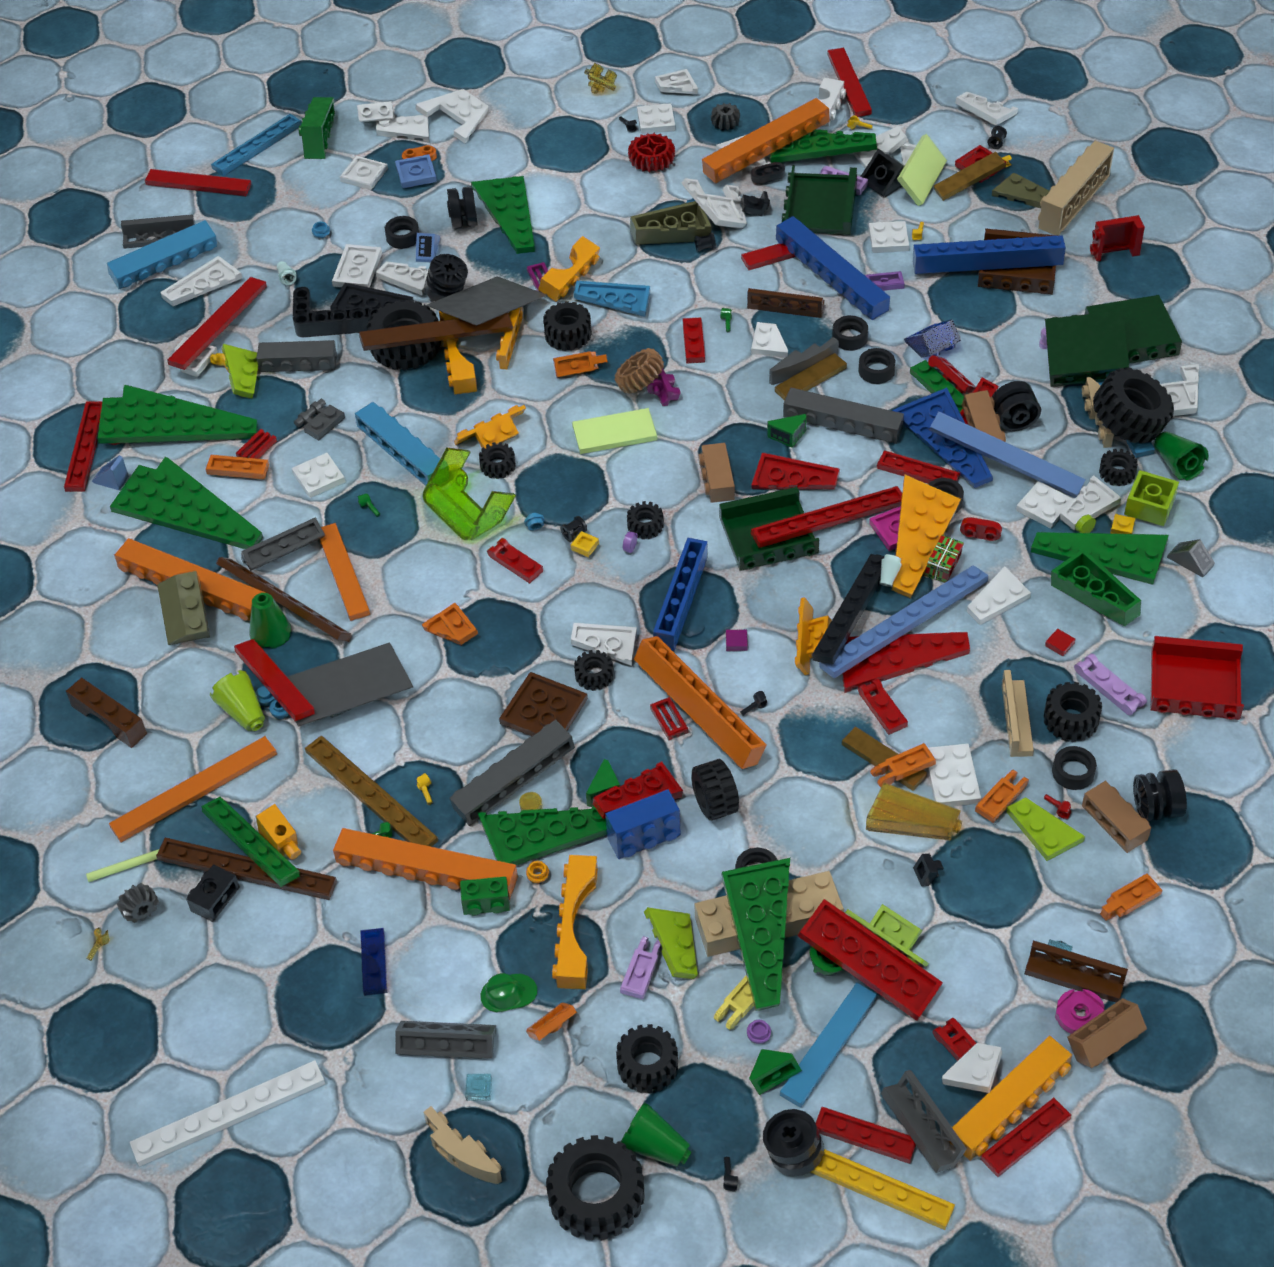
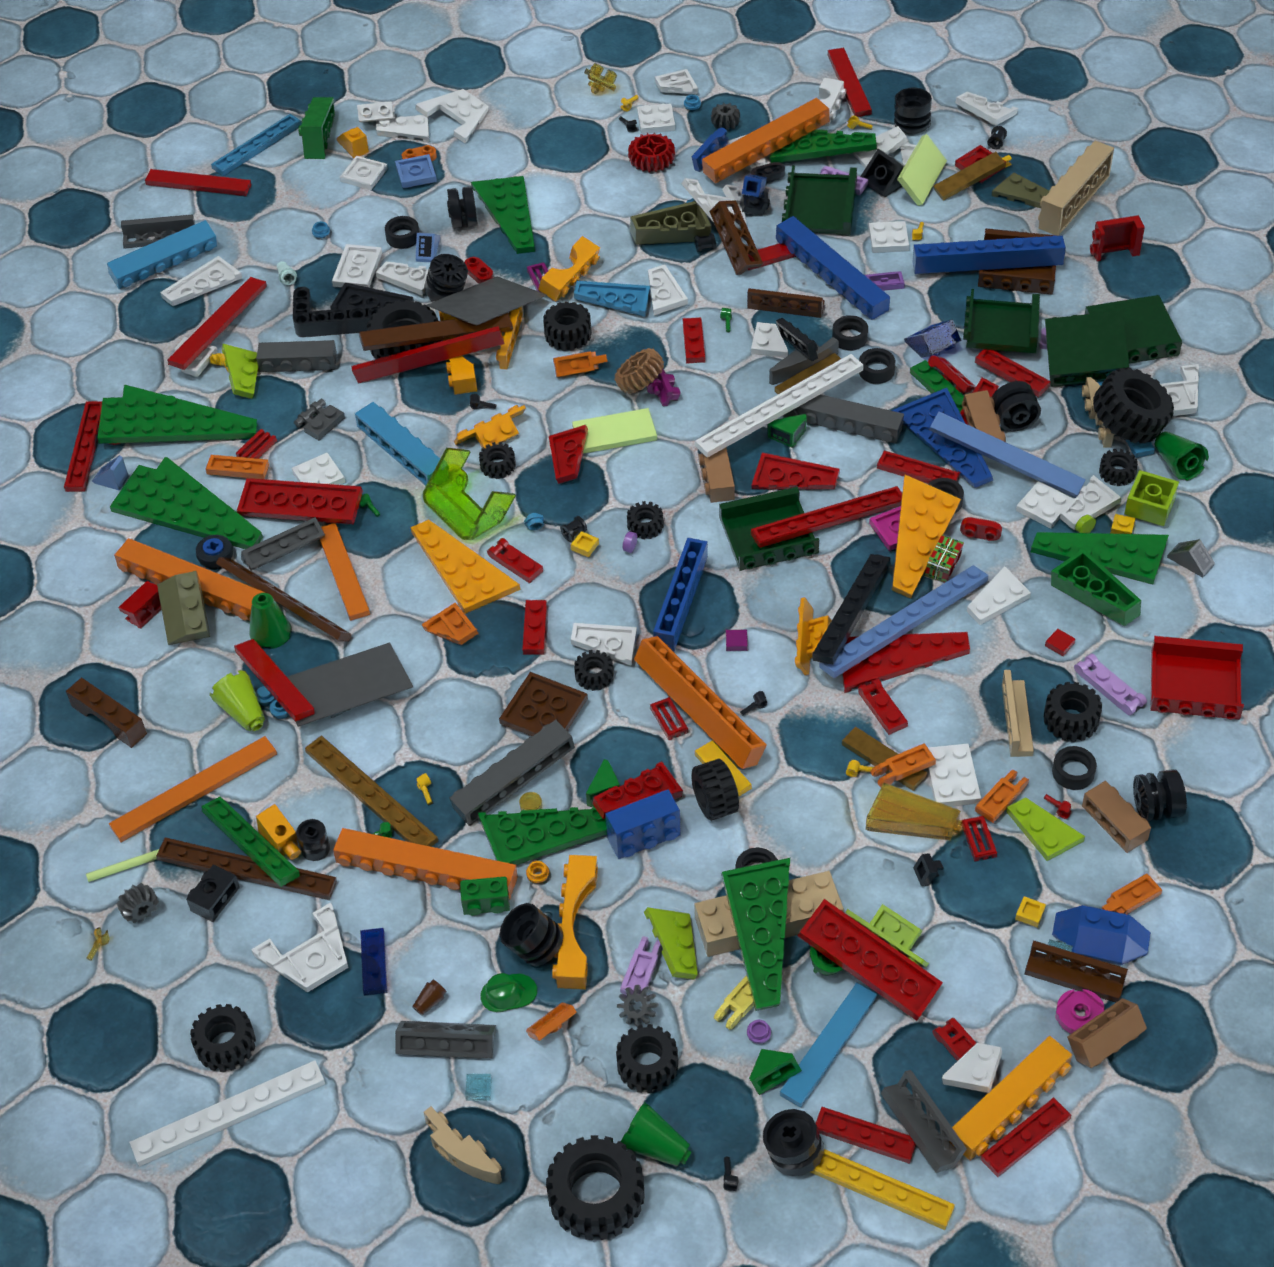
(142, 605): none -> red hinge
(212, 548): none -> black wheel
(216, 1022): none -> black tyre
(300, 501): none -> red plate
(312, 960): none -> white wing
(313, 840): none -> black wheel
(354, 142): none -> light orange slope
(428, 354): none -> red tile
(429, 997): none -> reddish brown cone
(464, 572): none -> light orange wing
(475, 402): none -> black hand
(478, 269): none -> red plate
(531, 934): none -> black wheel
(534, 627): none -> red plate
(567, 452): none -> red wing
(627, 104): none -> yellow hand
(637, 1015): none -> dark grey gear
(665, 290): none -> white wing
(692, 102): none -> dark azure plate
(711, 145): none -> blue hinge
(712, 752): none -> yellow tile
(732, 236): none -> reddish brown fence
(754, 185): none -> blue brick
(778, 405): none -> white plate
(797, 339): none -> black plate
(854, 767): none -> yellow hand
(889, 569): light aqua cone -> none
(912, 110): none -> black wheel
(983, 852): none -> red tile
(1002, 324): none -> dark green panel
(1011, 370): none -> red plate
(1030, 911): none -> yellow plate
(1102, 934): none -> blue wedge

